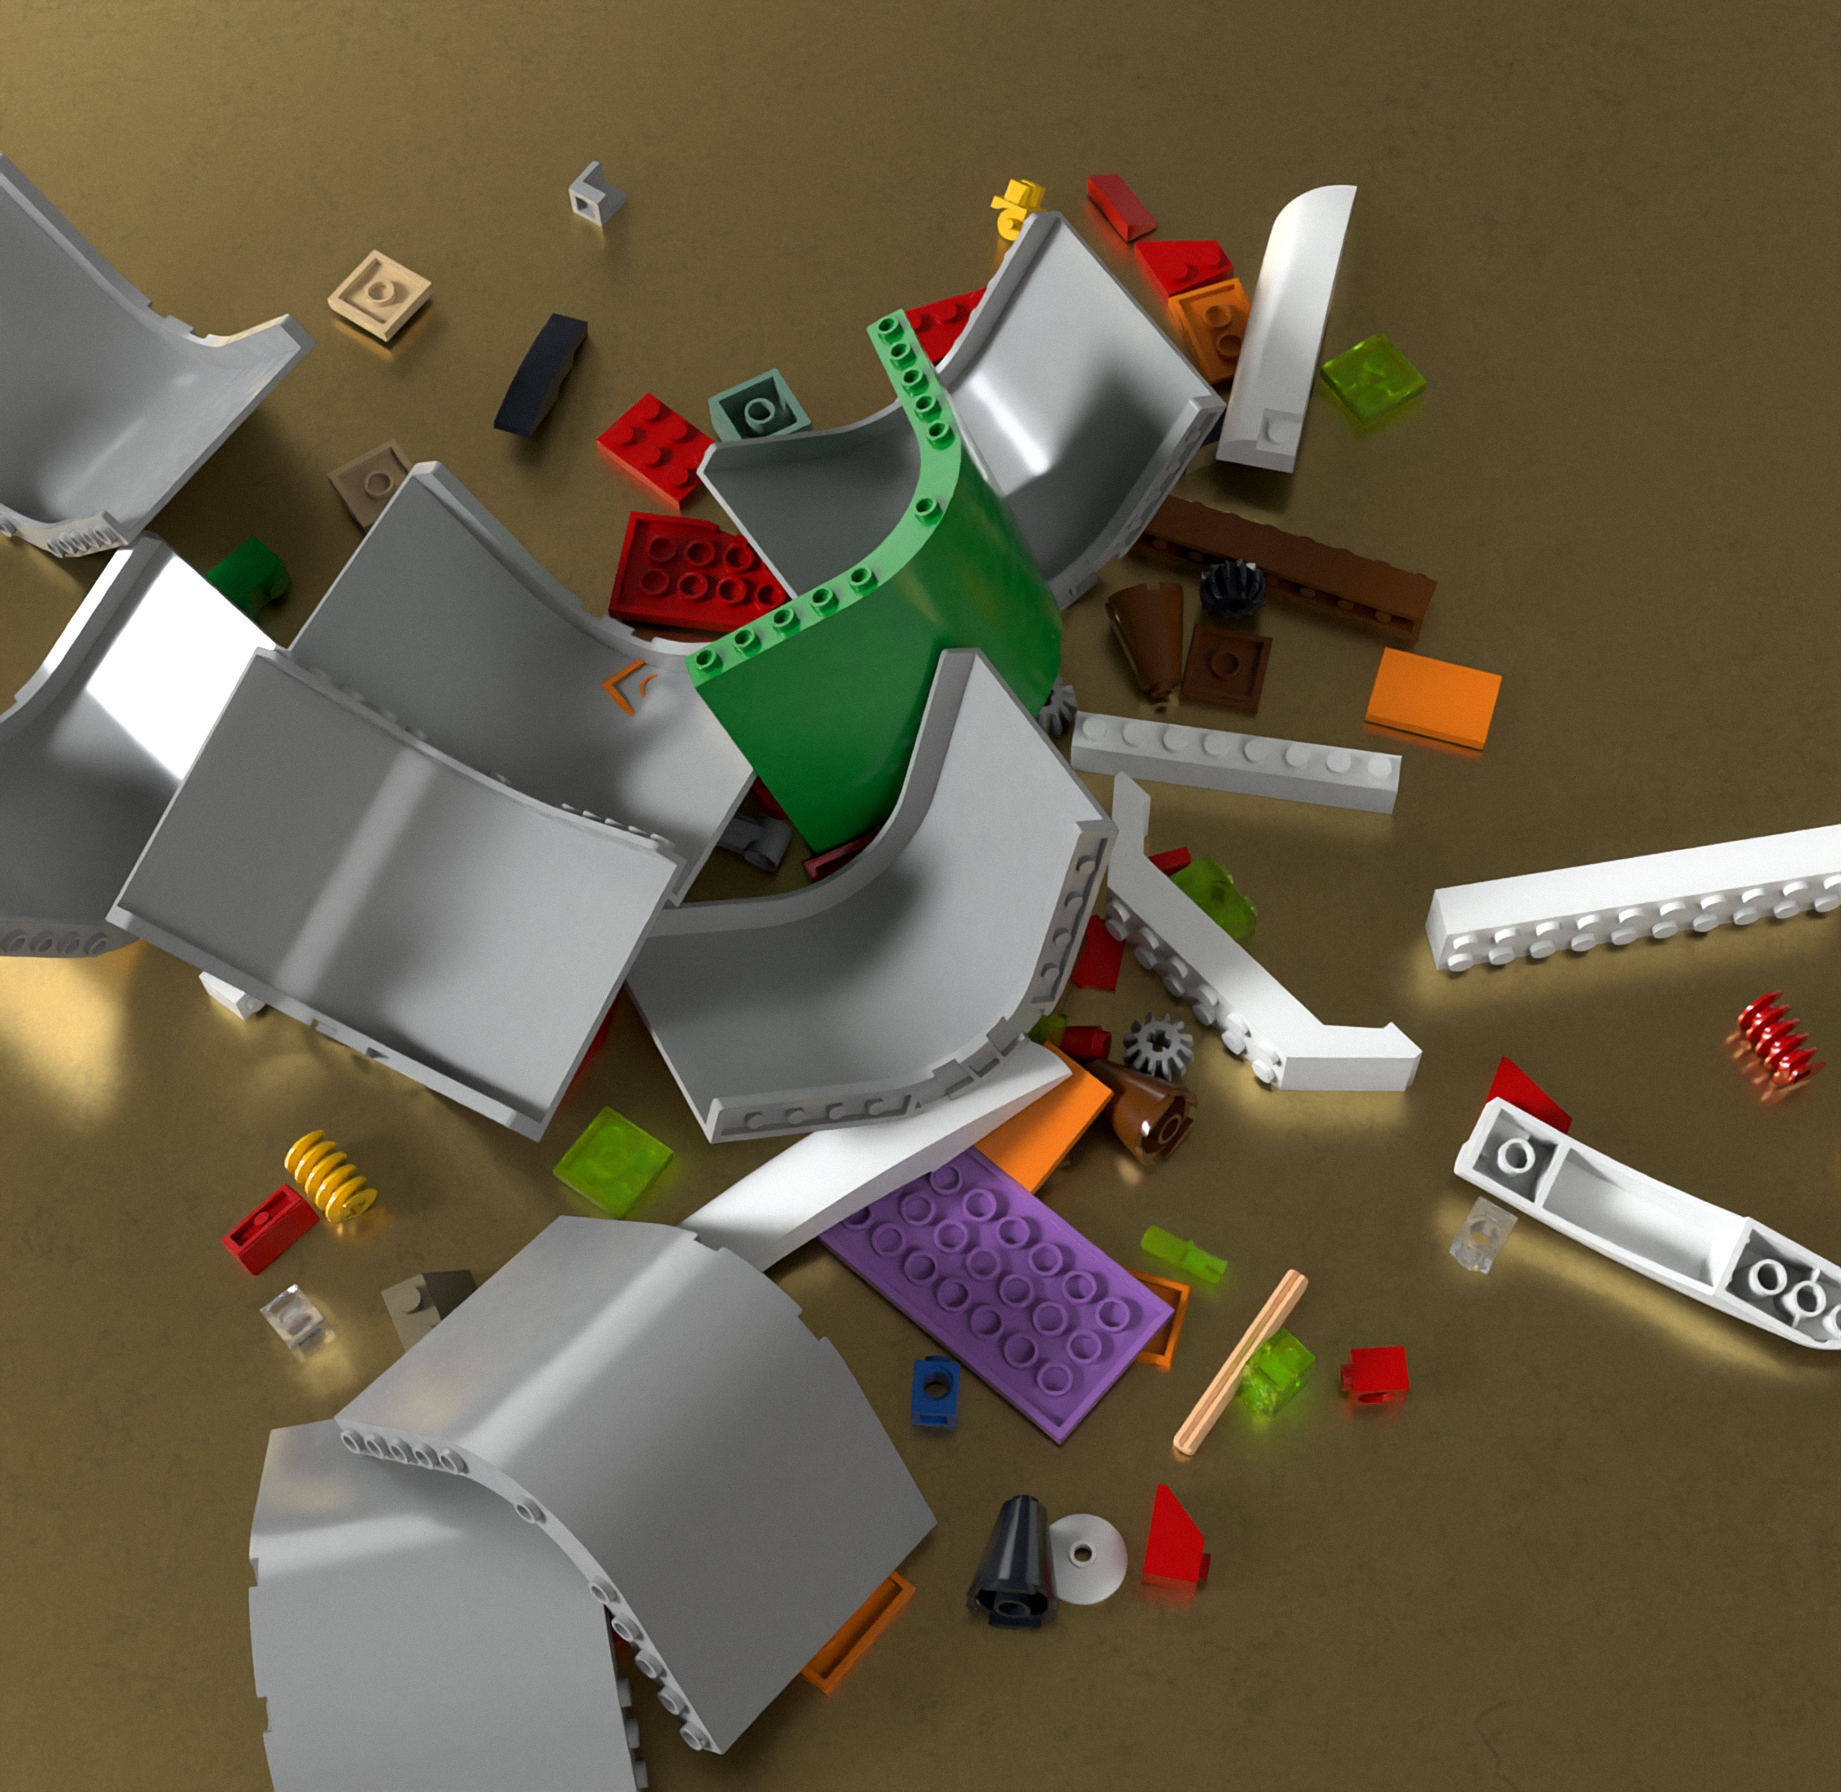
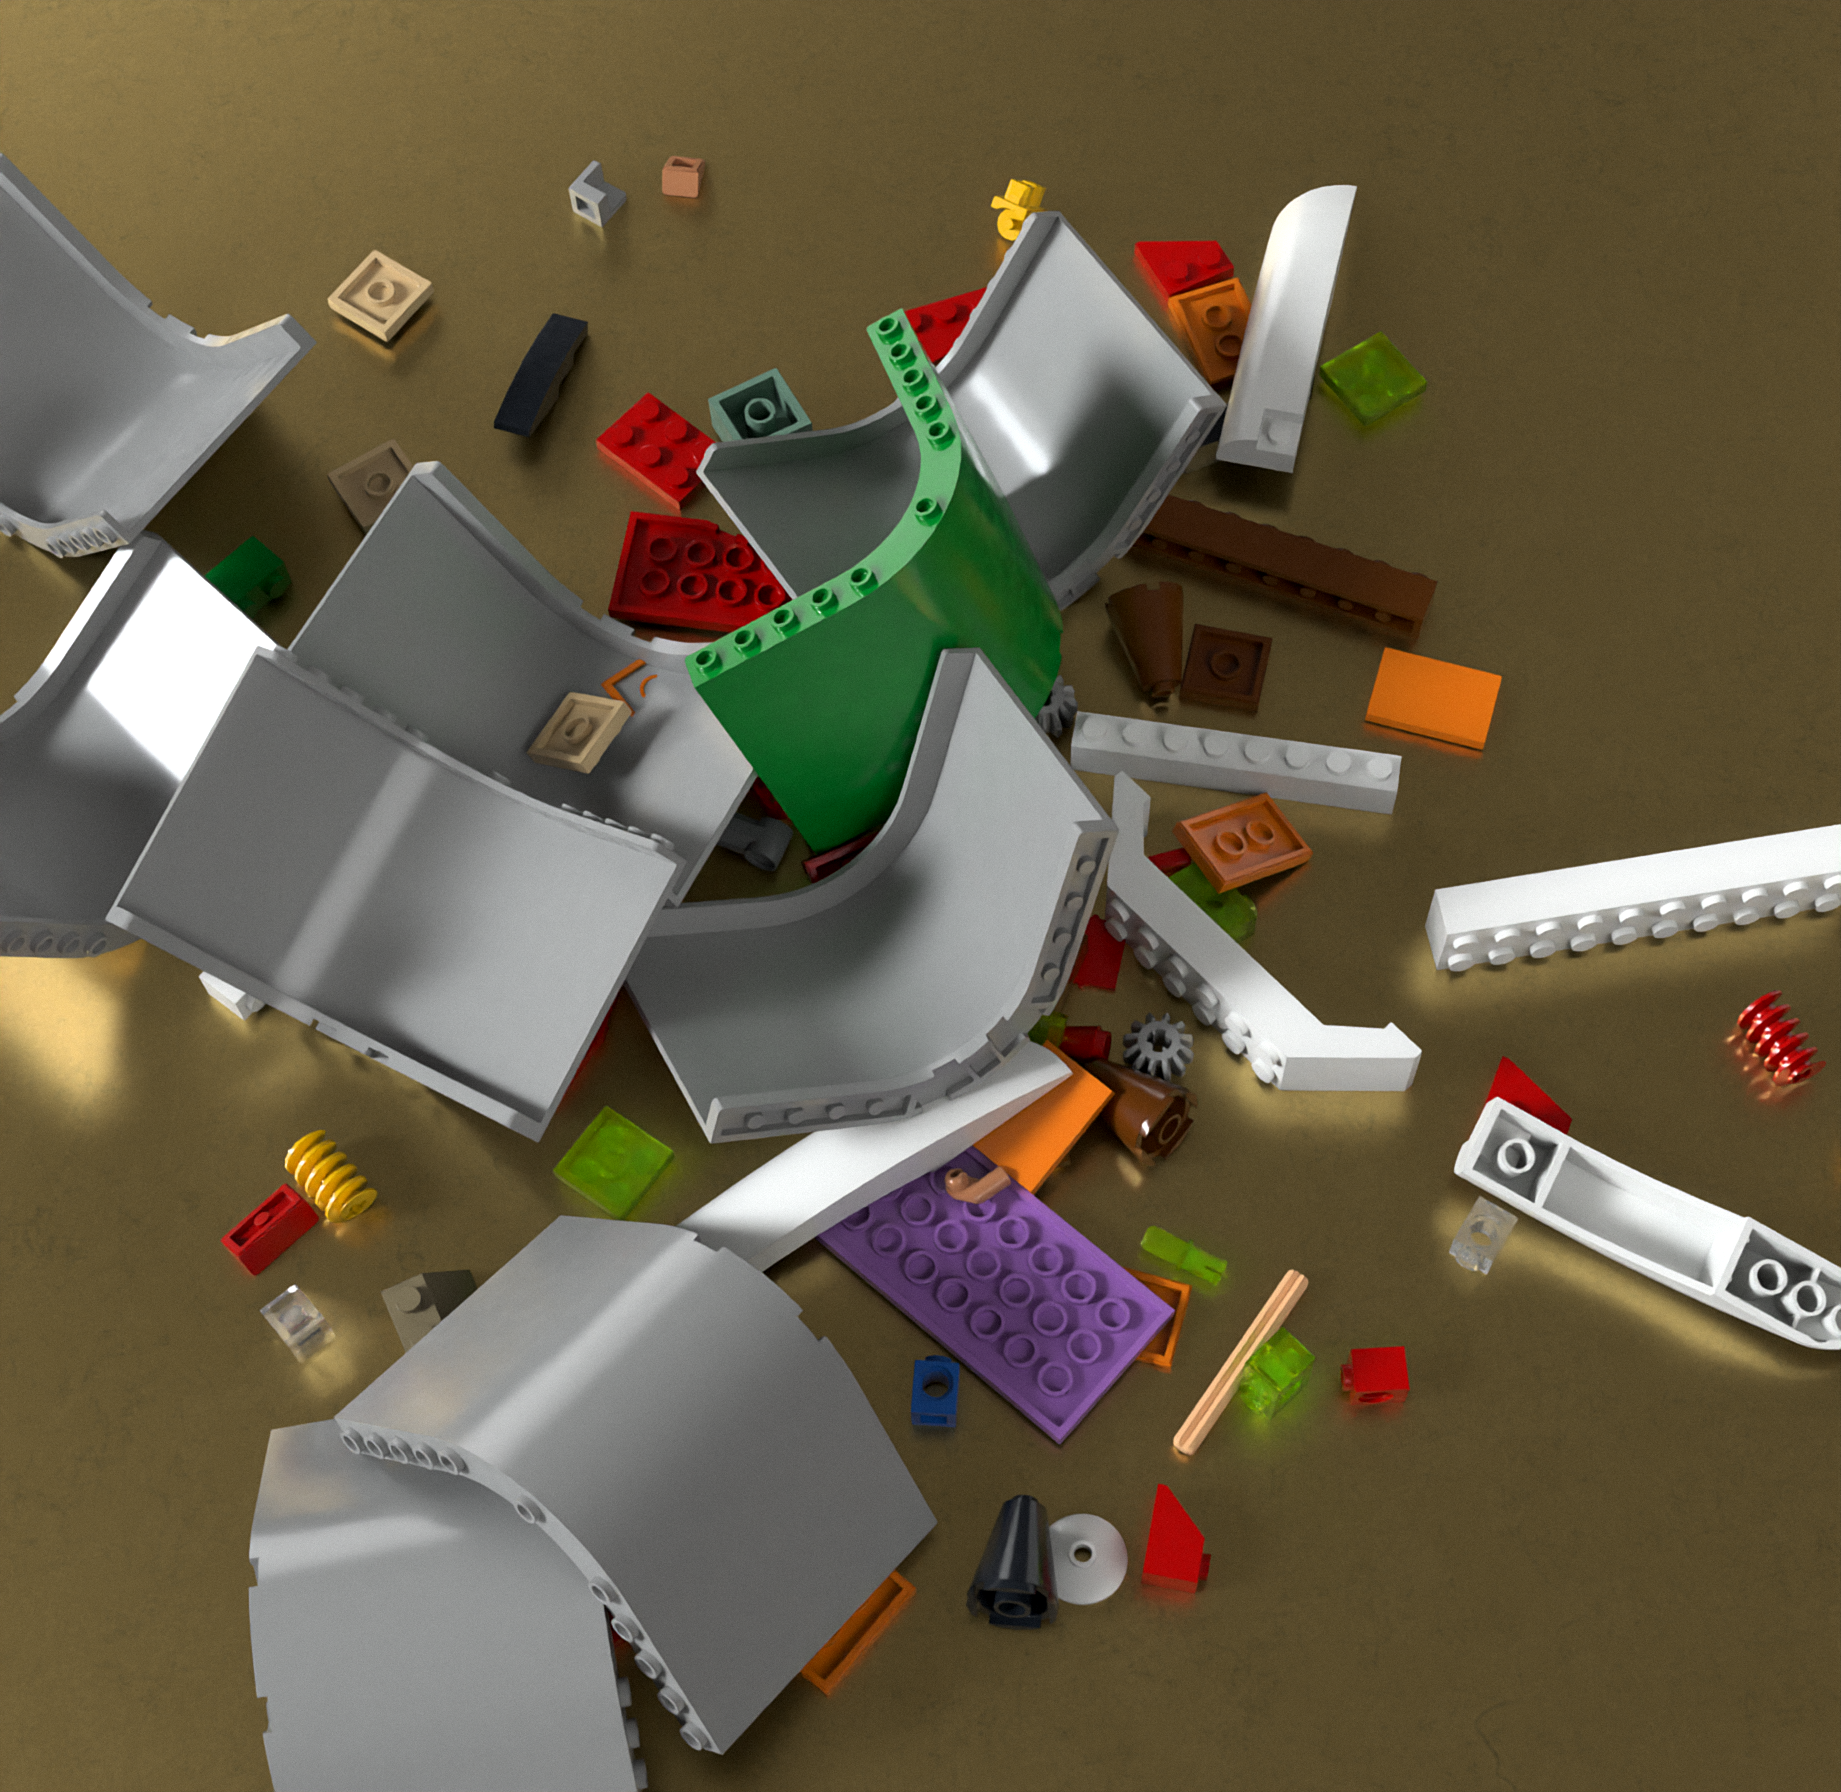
(579, 732): none -> tan plate
(682, 176): none -> nougat slope
(975, 1190): none -> nougat arm
(1120, 206): red slope -> none
(1232, 589): black gear -> none
(1242, 842): none -> orange tile

